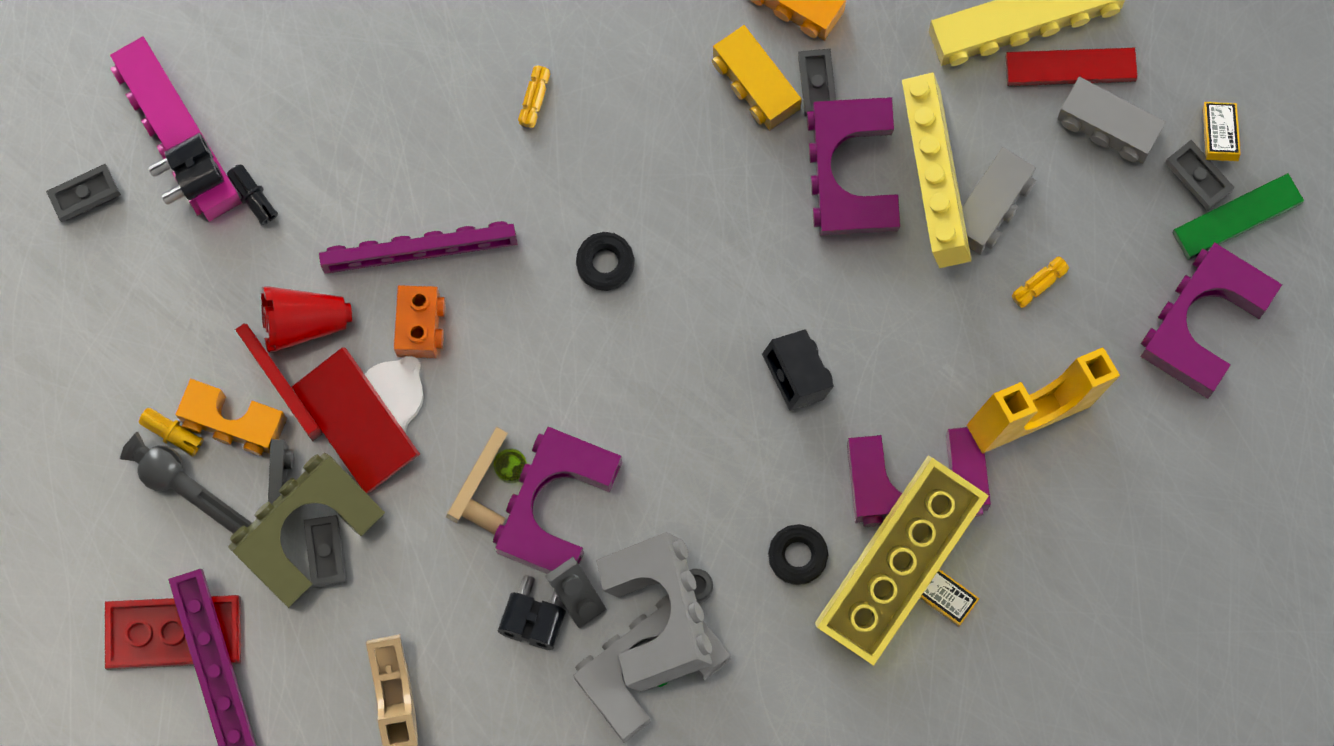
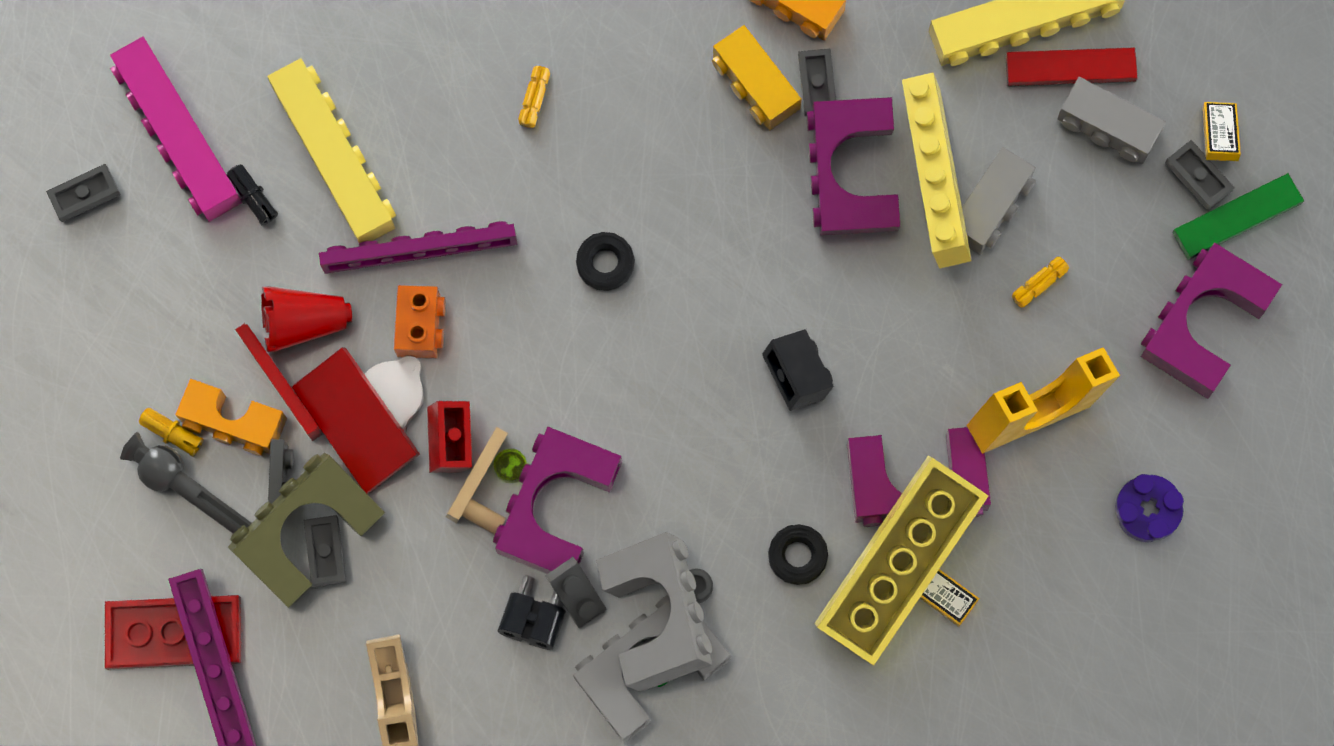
(193, 169): black piece -> none
(331, 151): none -> light yellow brick
(449, 437): none -> red brick
(1156, 526): none -> dark purple plate

